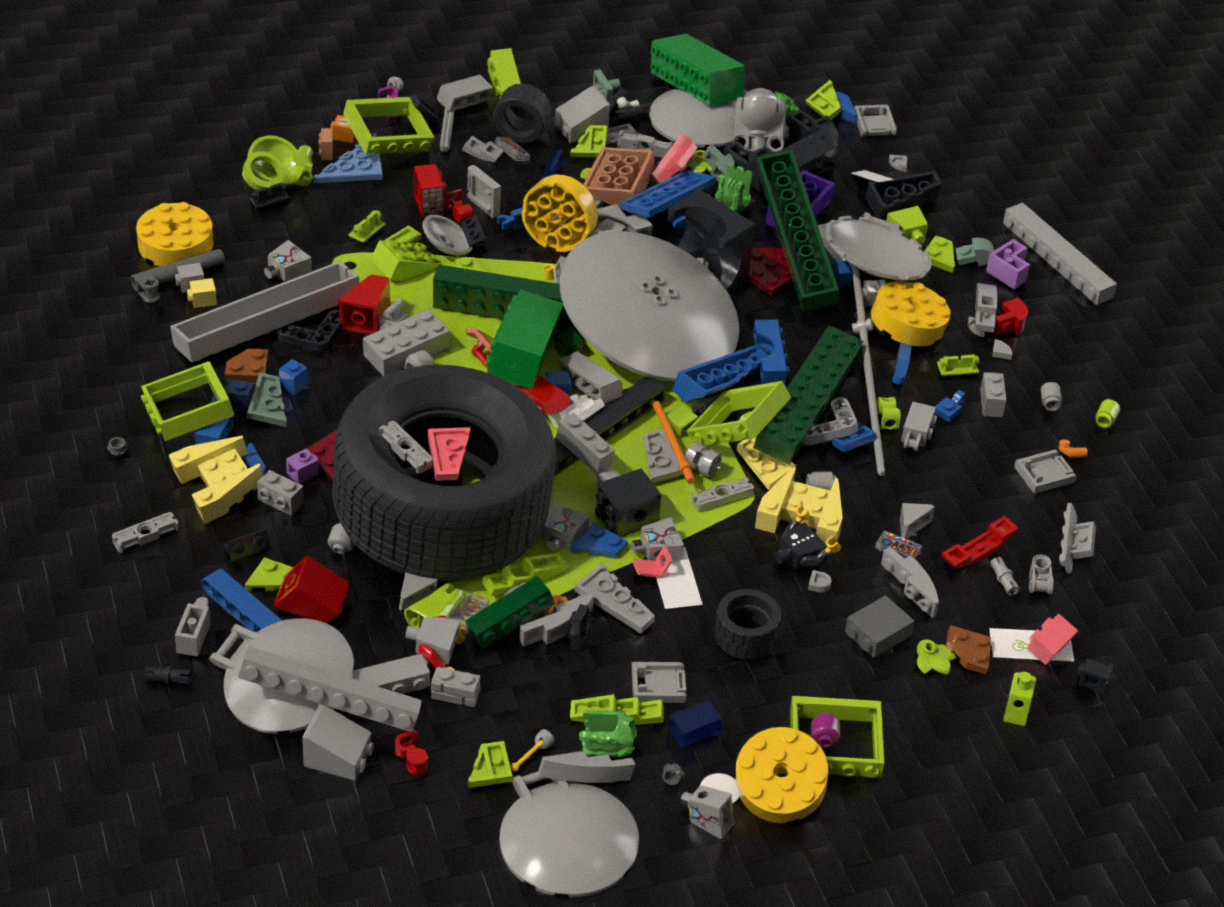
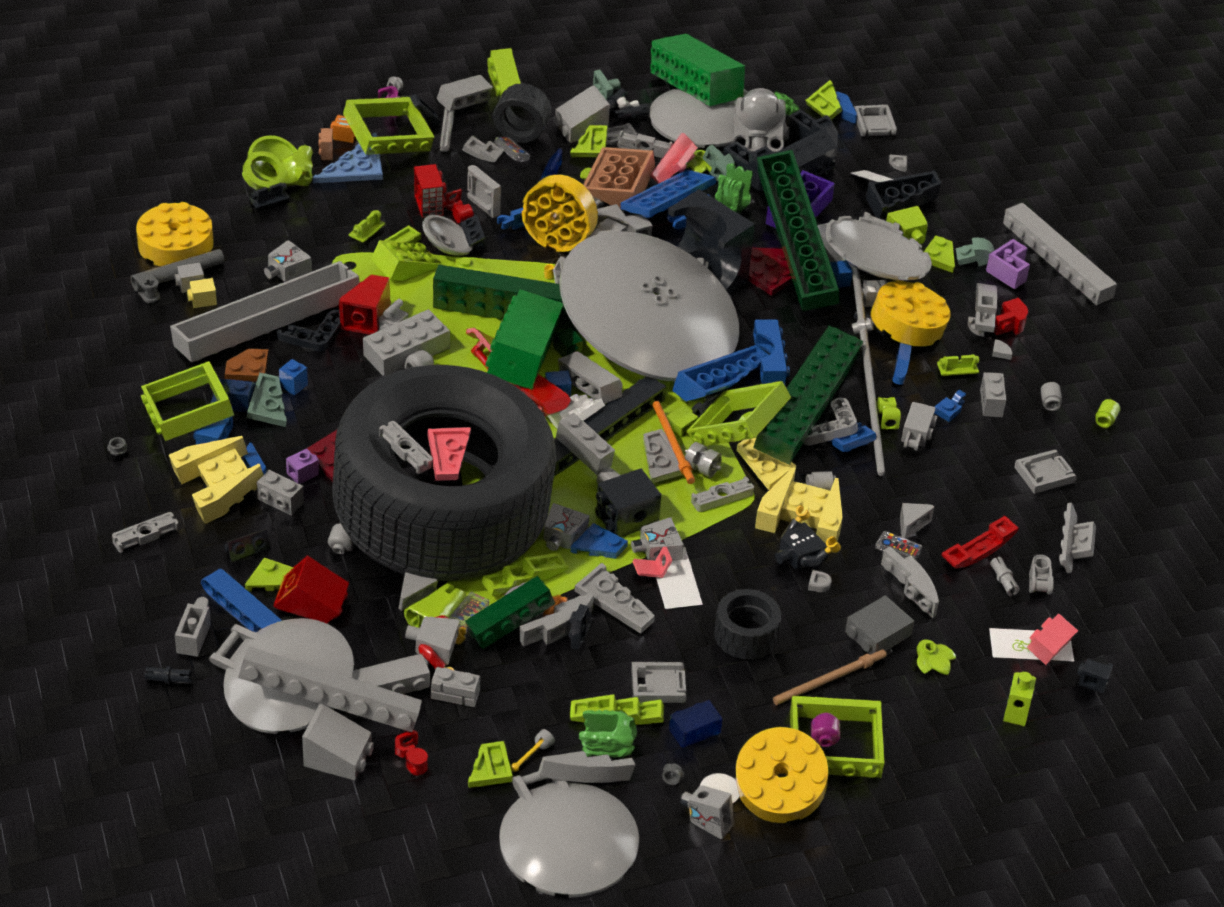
(864, 662): none -> medium nougat bar
(970, 647): dark orange plate -> none
(1070, 451): orange arm -> none

